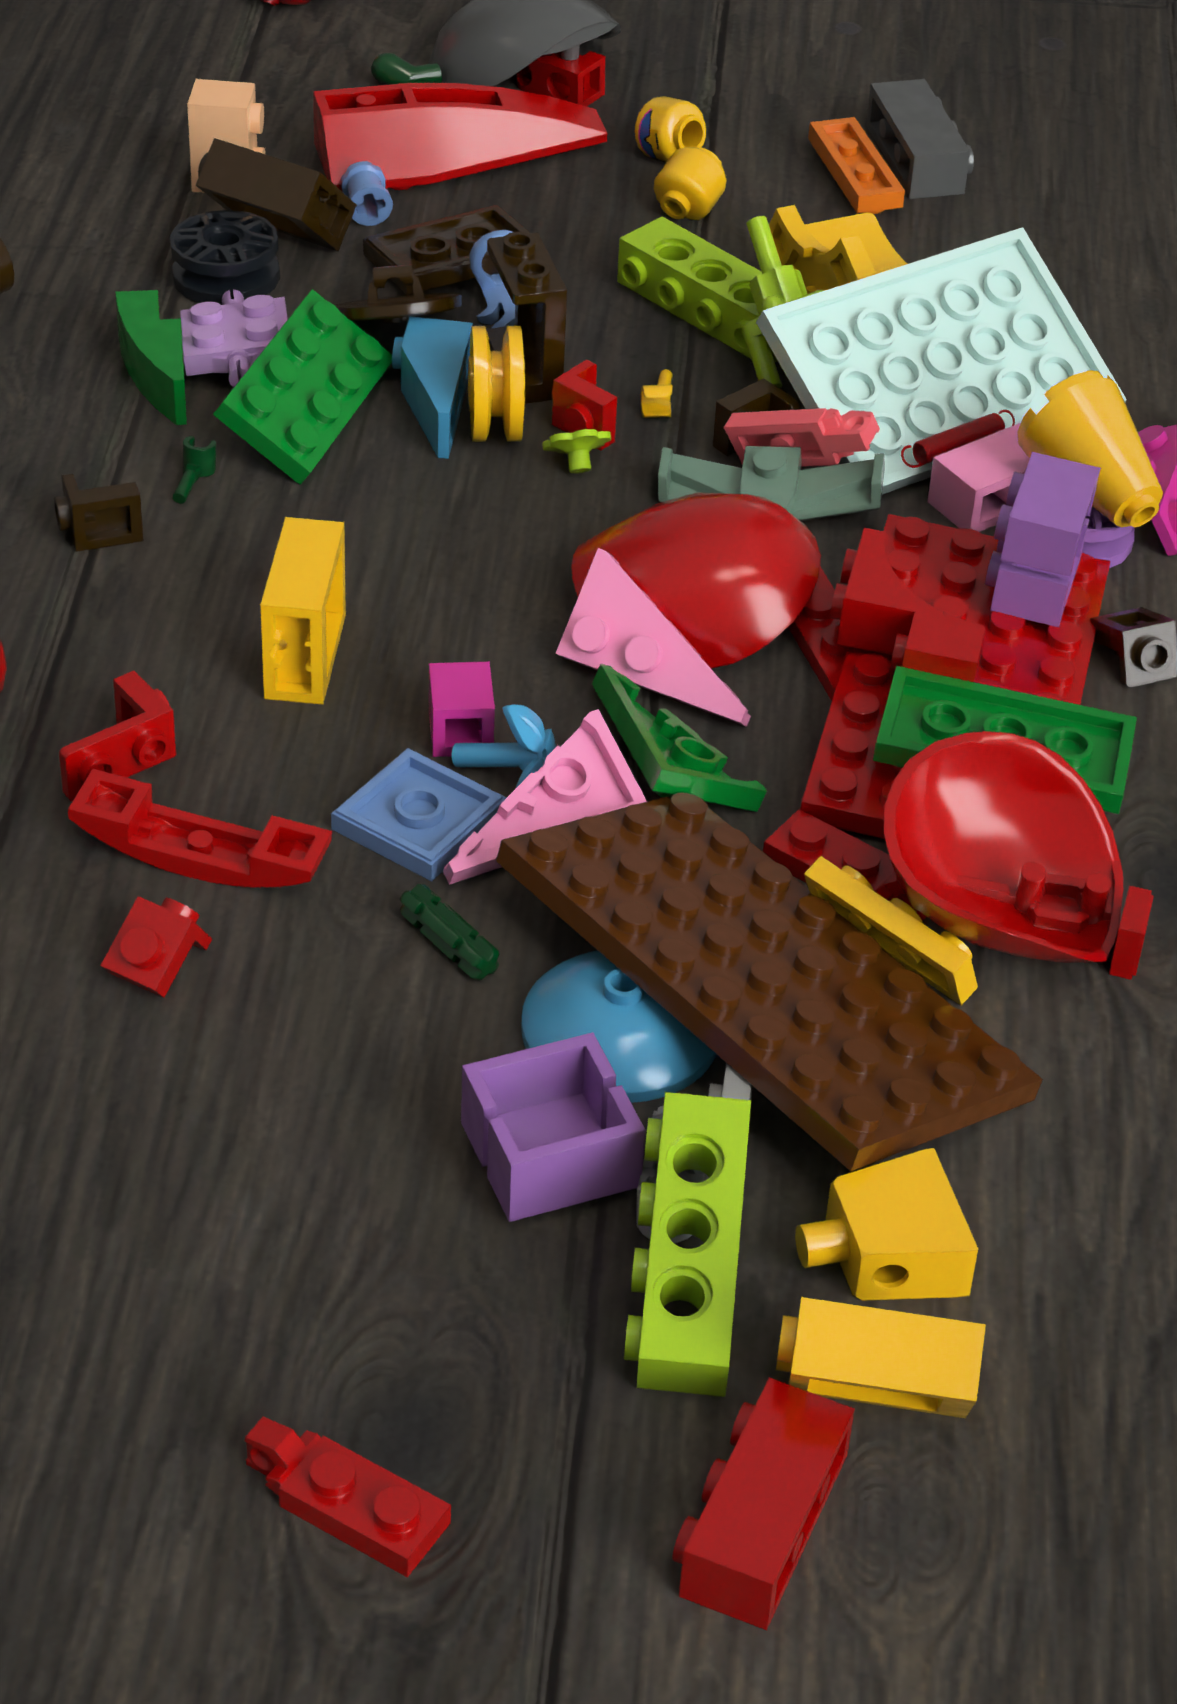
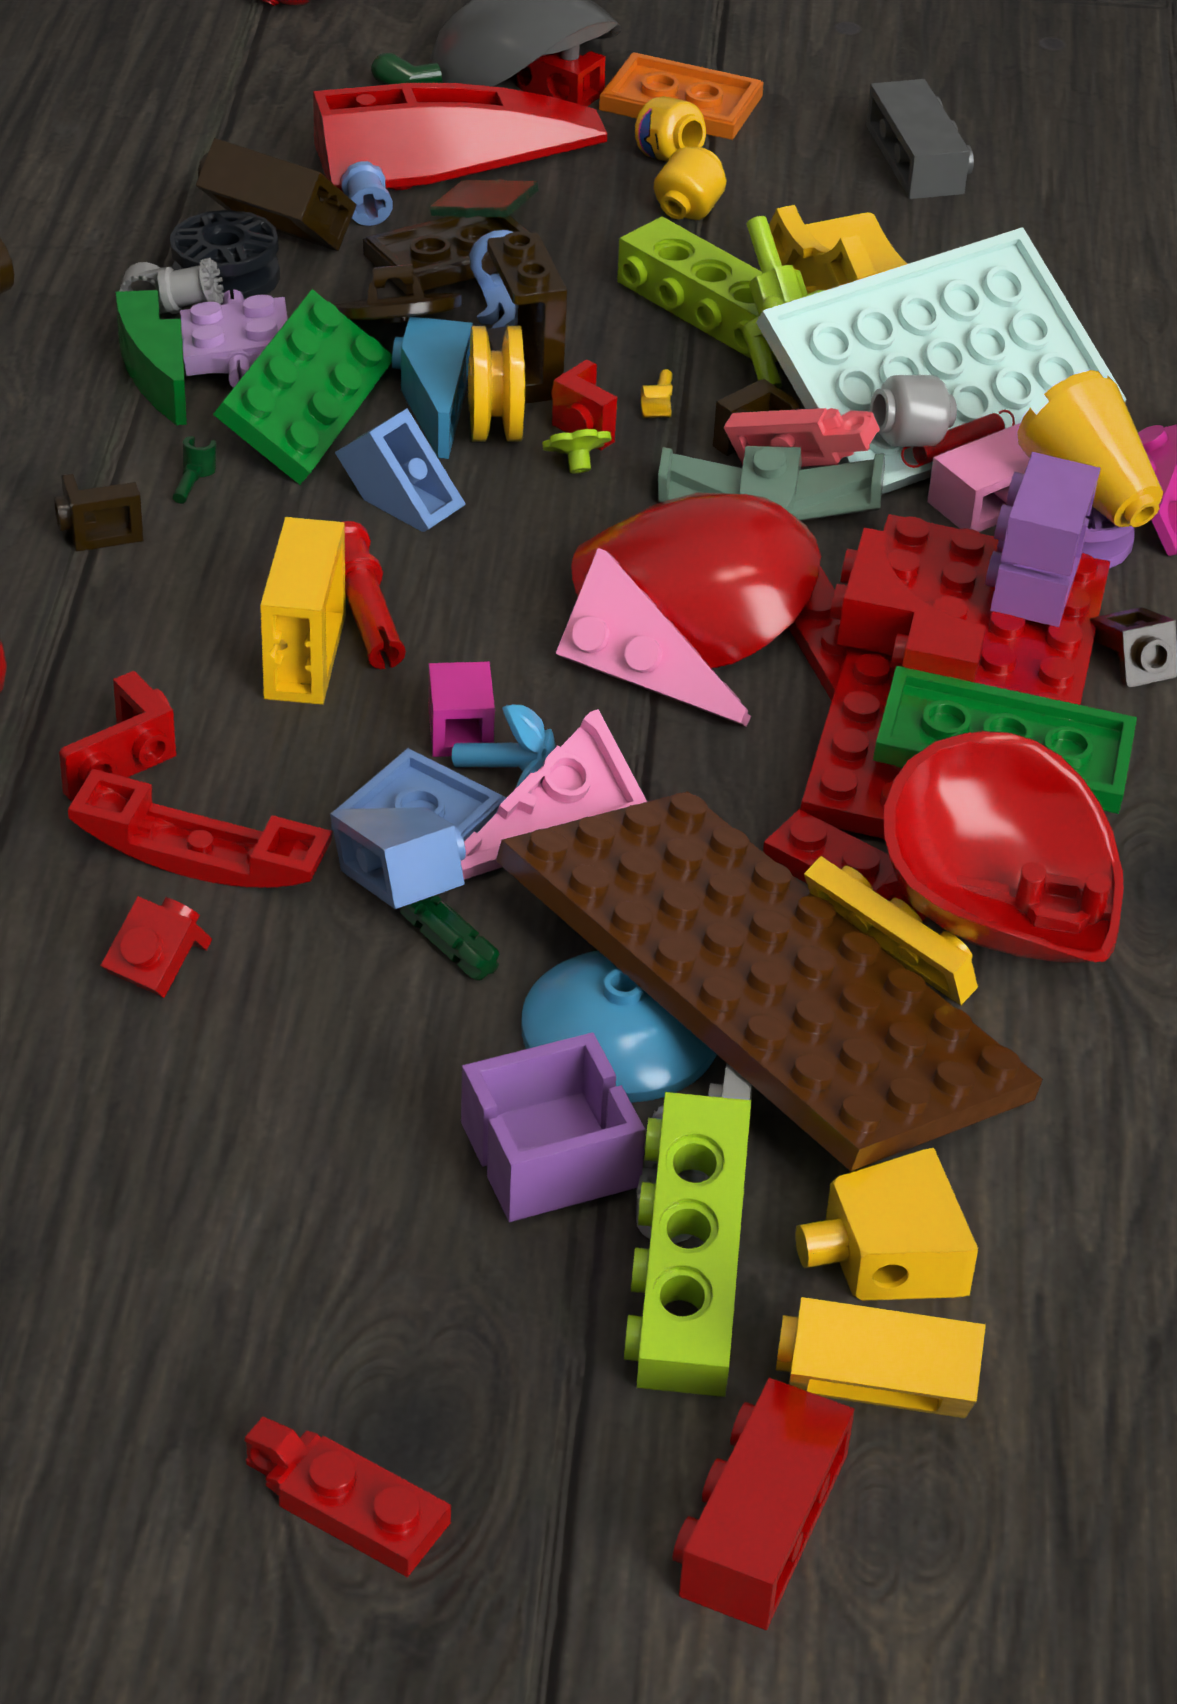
(180, 286): none -> light grey connector
(222, 112): light nougat brick -> none
(366, 600): none -> red pin
(399, 852): none -> medium blue slope
(401, 473): none -> medium blue slope
(484, 198): none -> piece
(669, 750): green wing -> none
(720, 96): none -> orange tile
(856, 165): orange plate -> none
(913, 410): none -> light grey head
(1131, 932): red tile -> none

